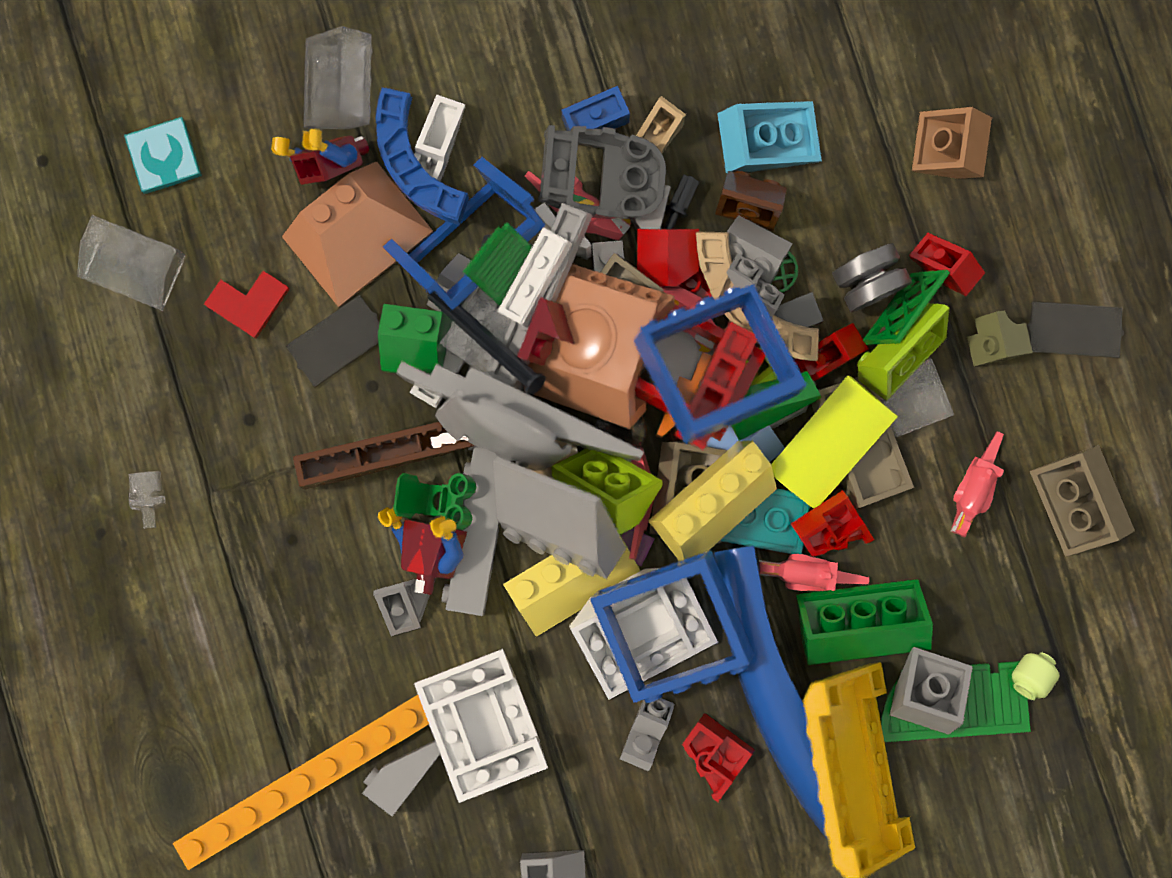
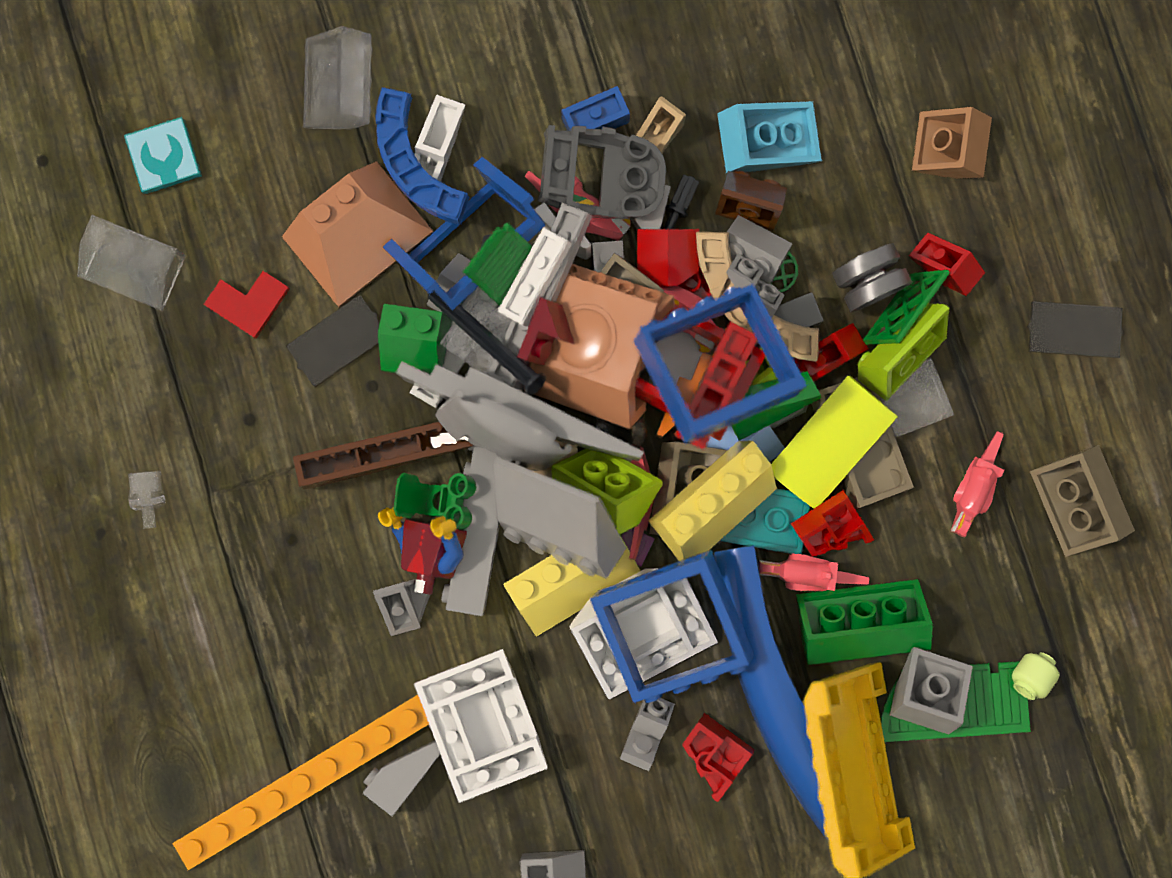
(320, 159): torso -> none
(998, 339): olive brick -> none

